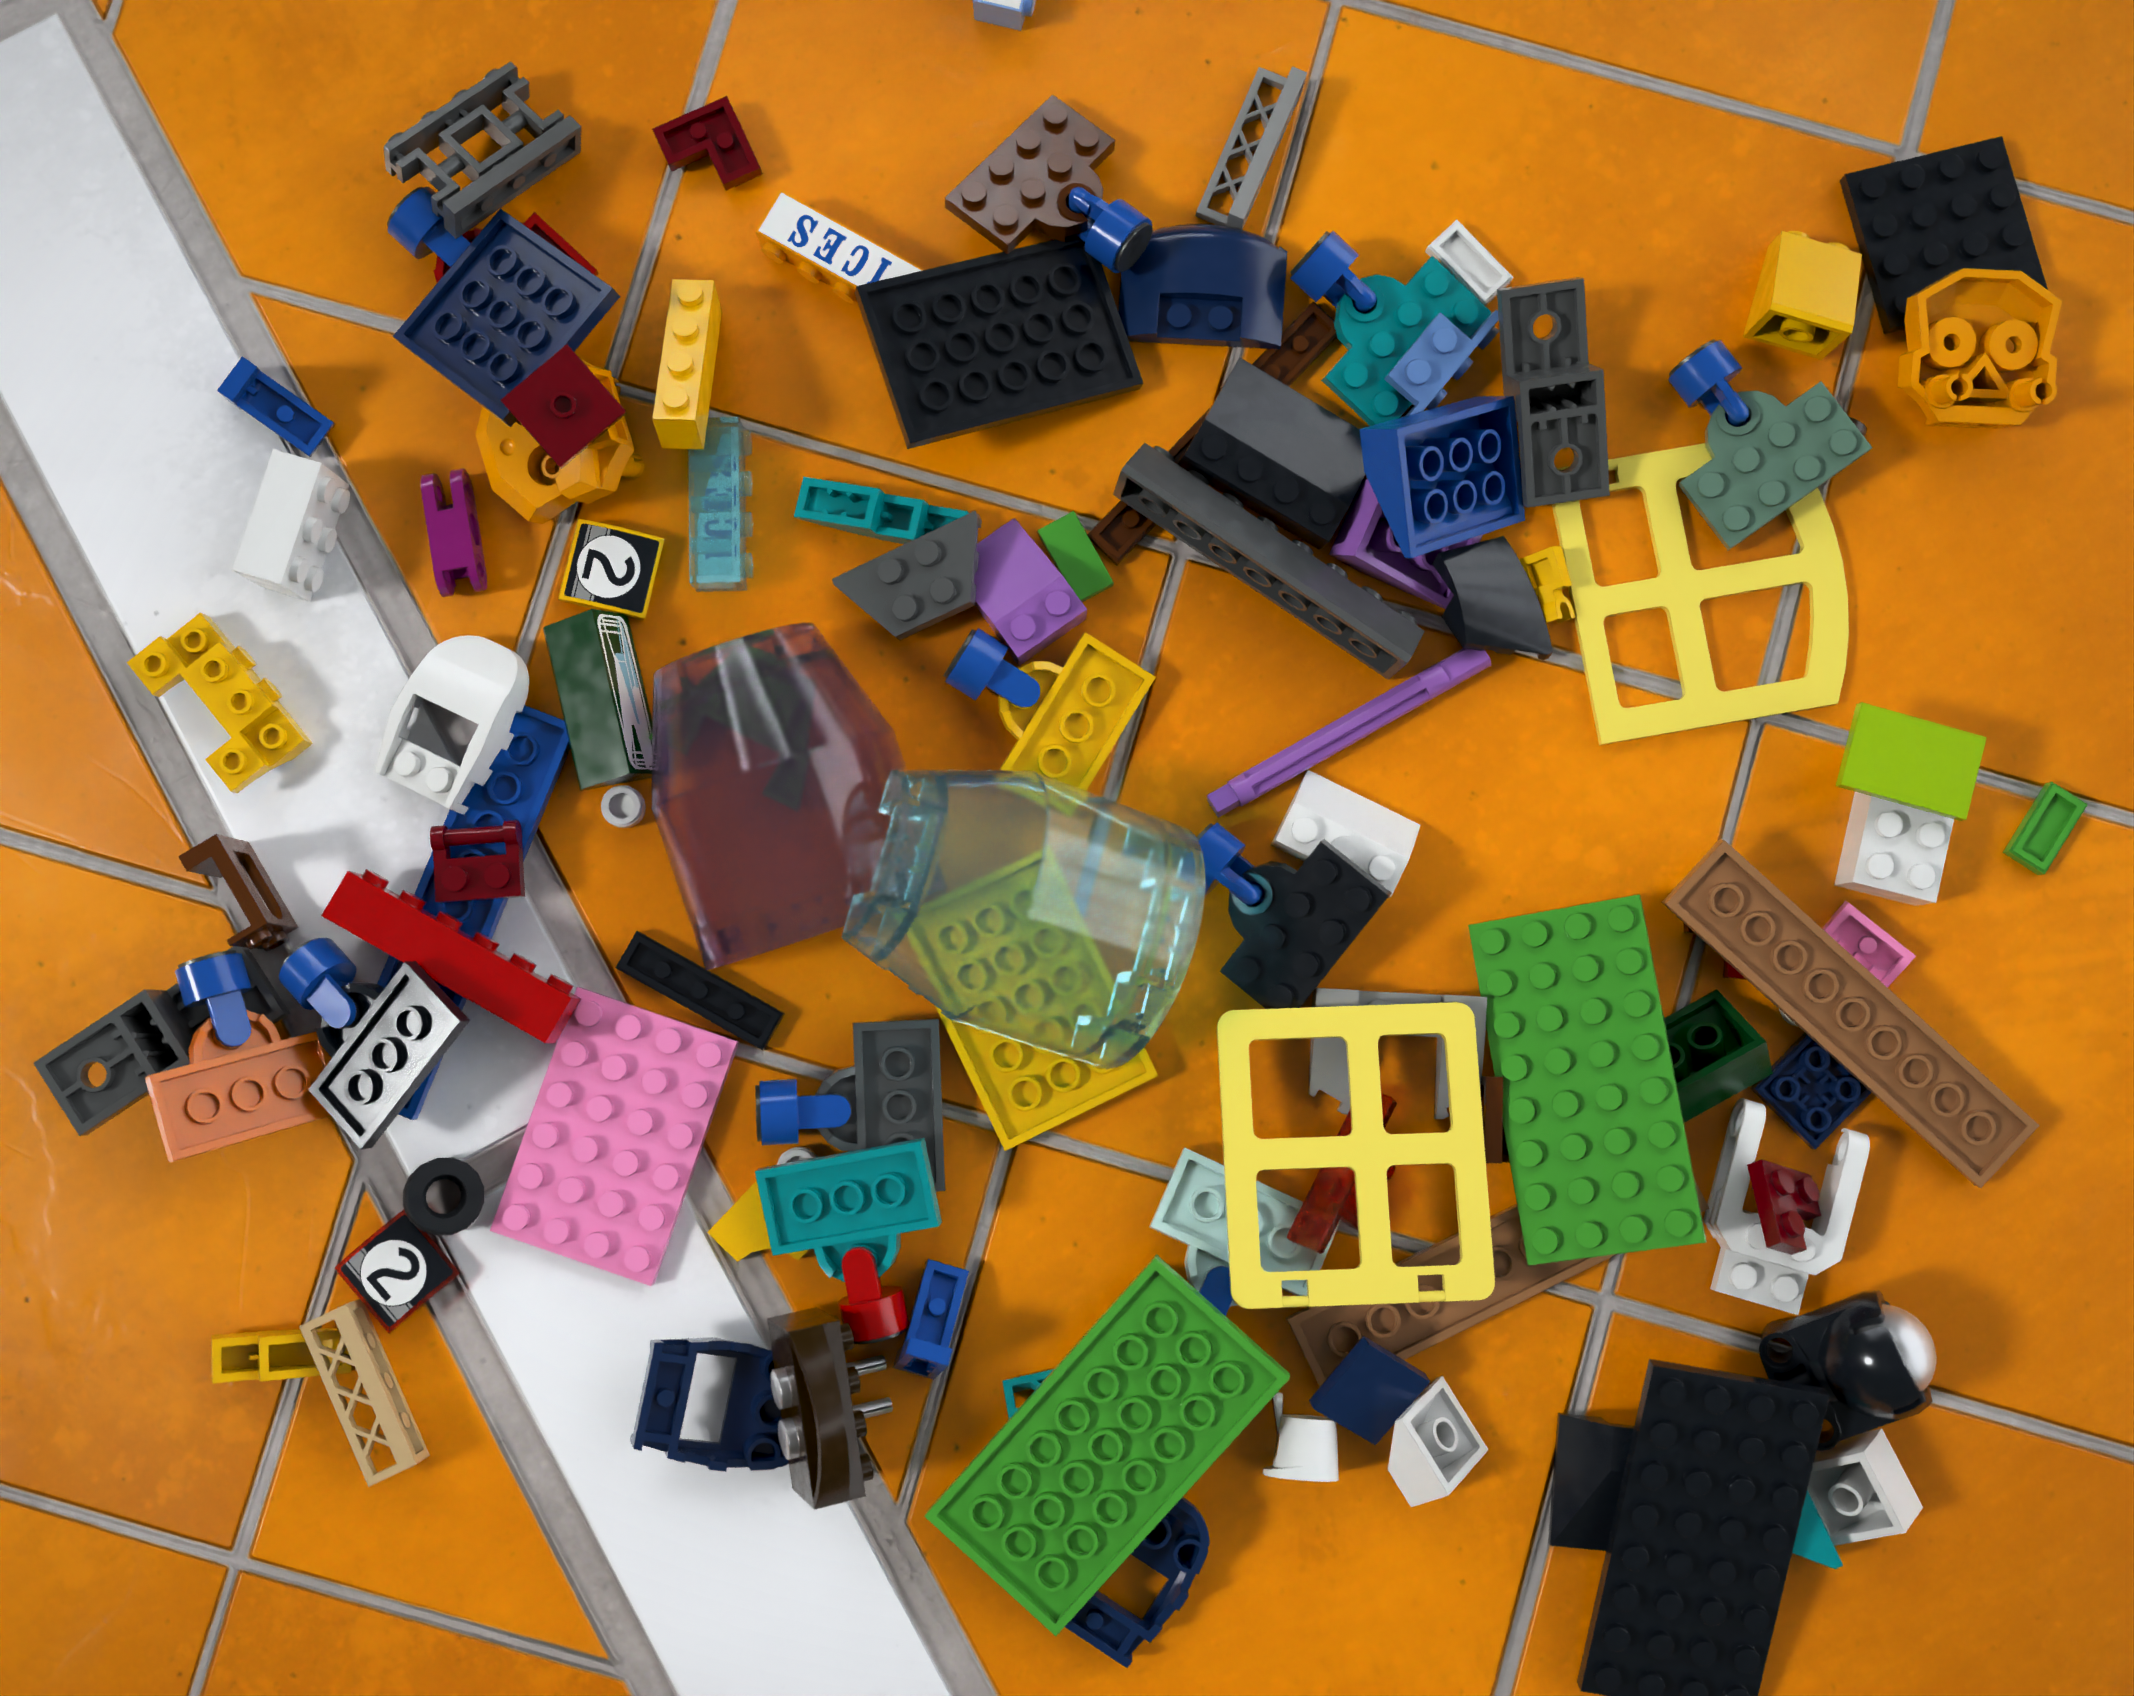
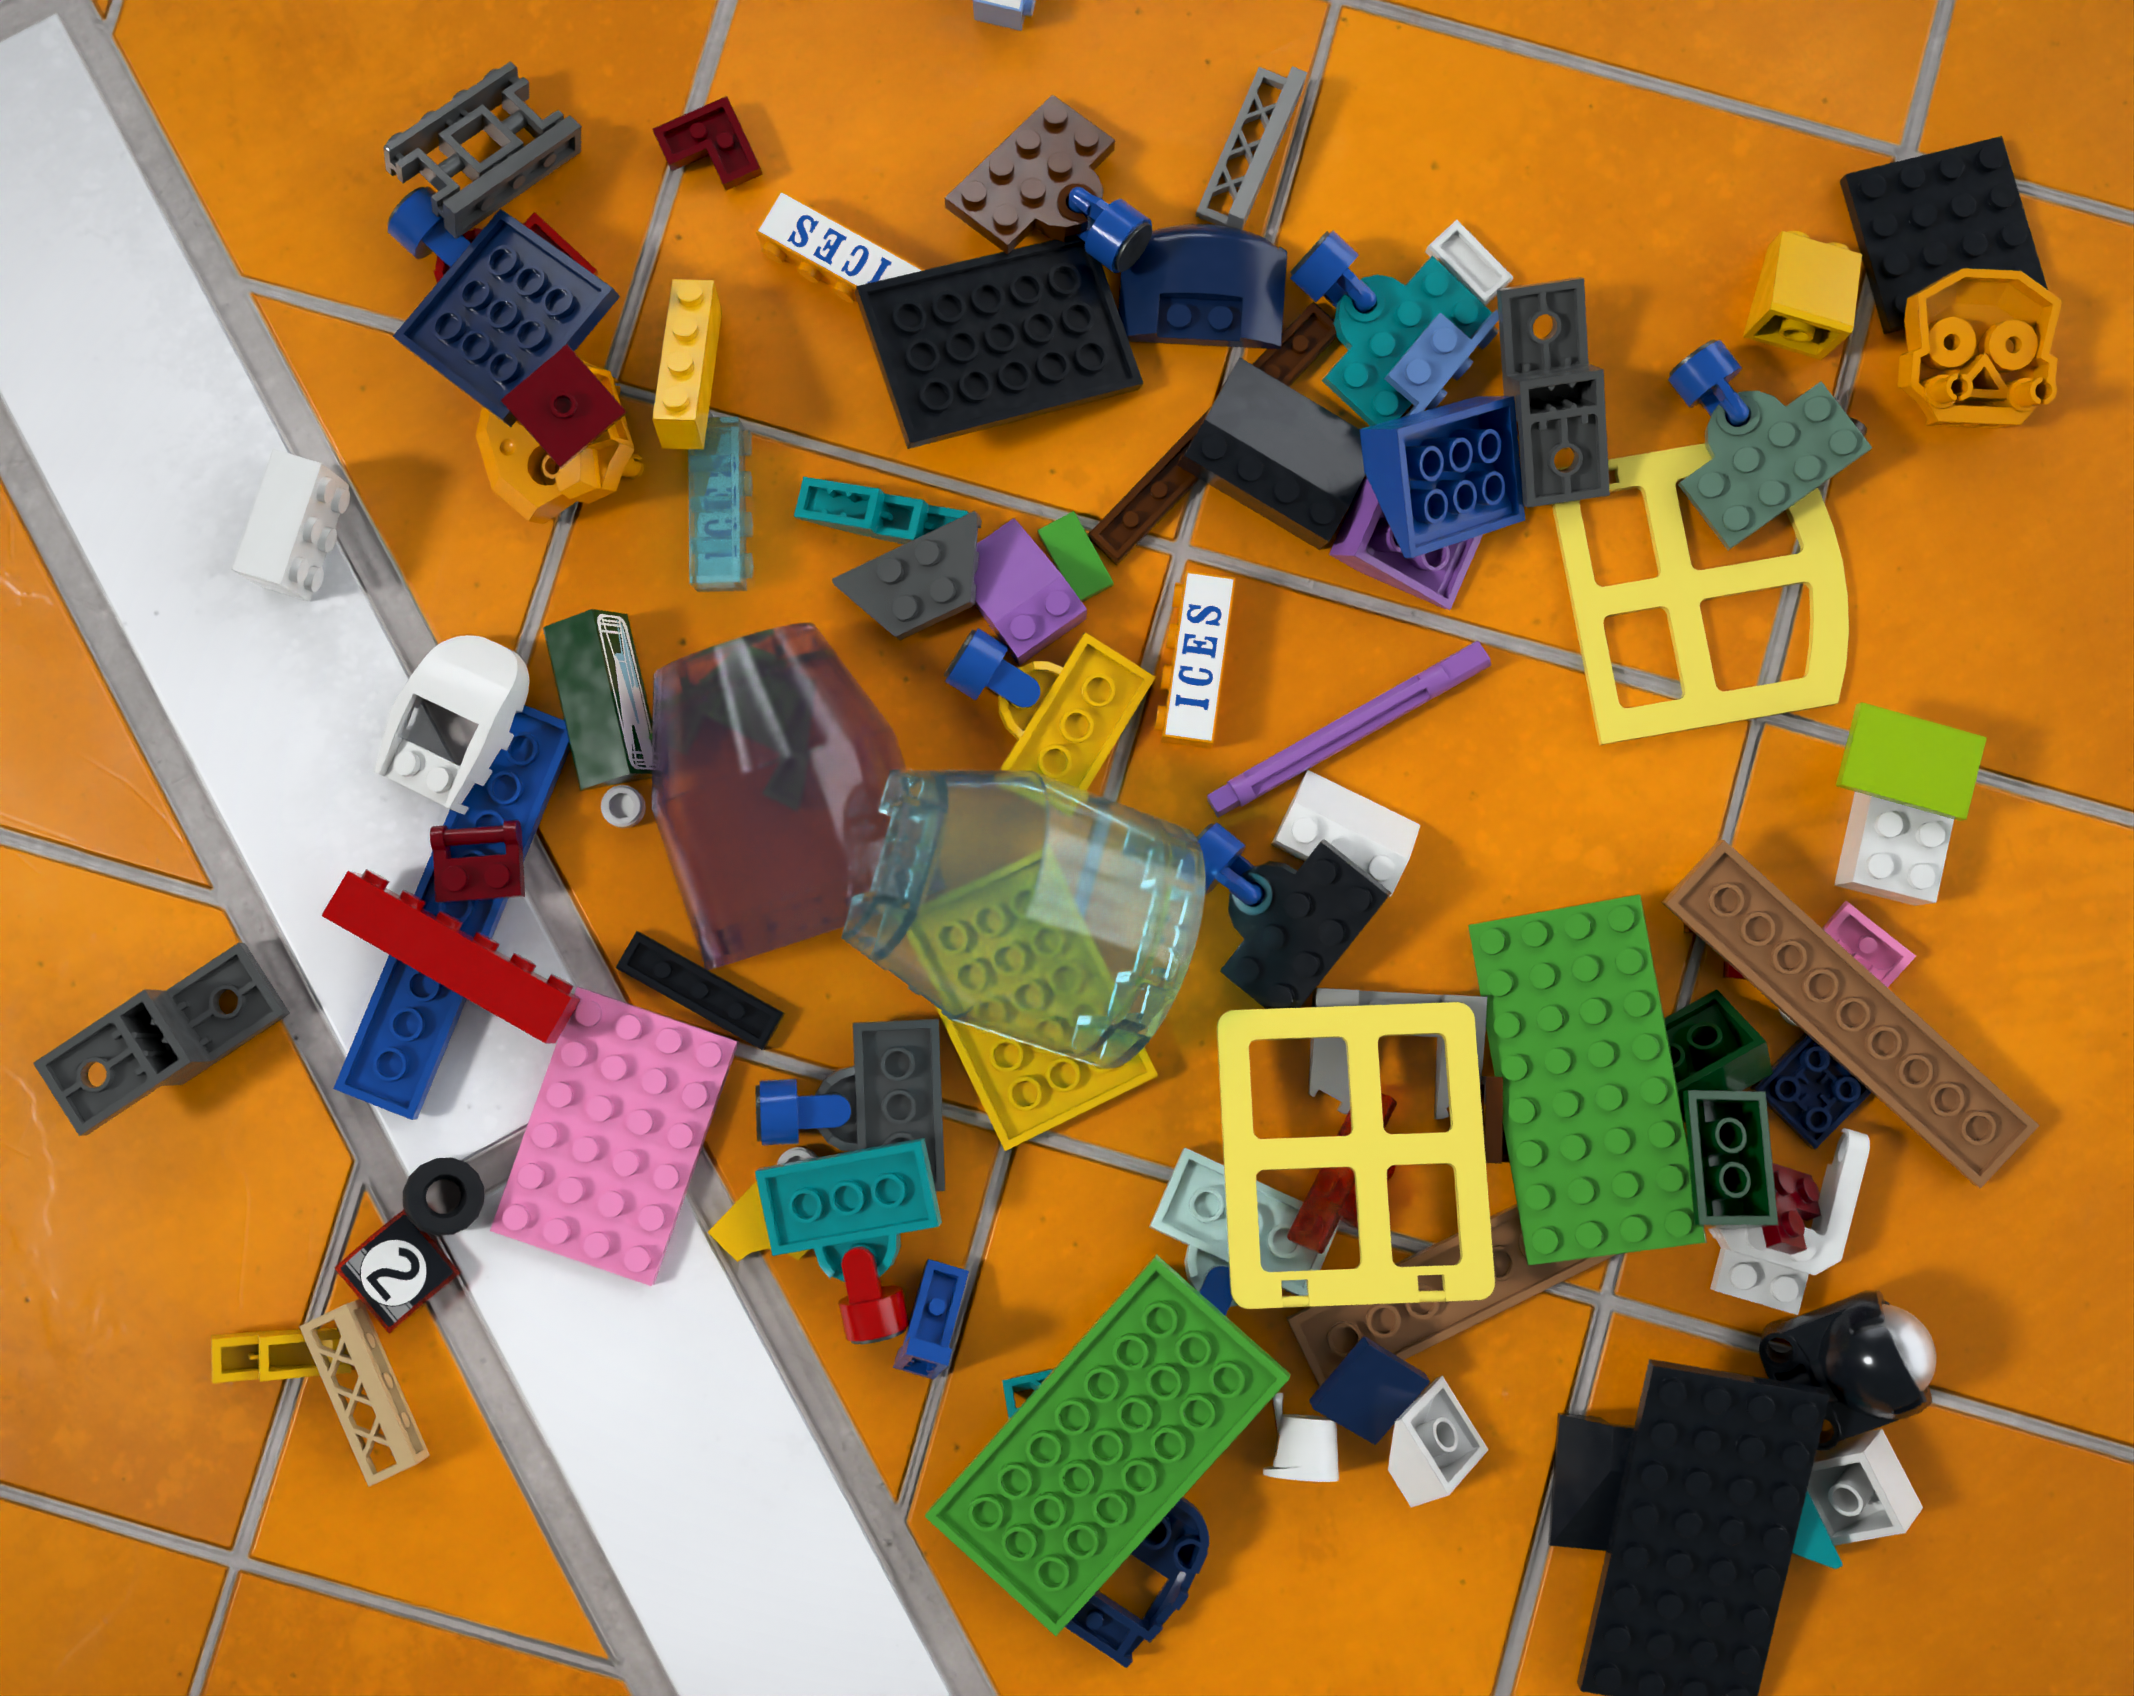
(224, 858): reddish brown panel -> none
(232, 691): yellow bracket -> none
(239, 1070): orange plate -> none
(275, 407): blue bracket -> none
(377, 1036): plate -> none
(453, 532): magenta piece -> none
(611, 569): slope -> none
(750, 1415): dark blue slope -> none
(816, 1407): dark brown piece -> none
(1197, 659): none -> white brick
(1268, 560): dark grey slope -> none
(1492, 600): black slope -> none
(1549, 577): yellow plate -> none
(1730, 1159): none -> dark green slope
(2045, 828): bright green tile -> none

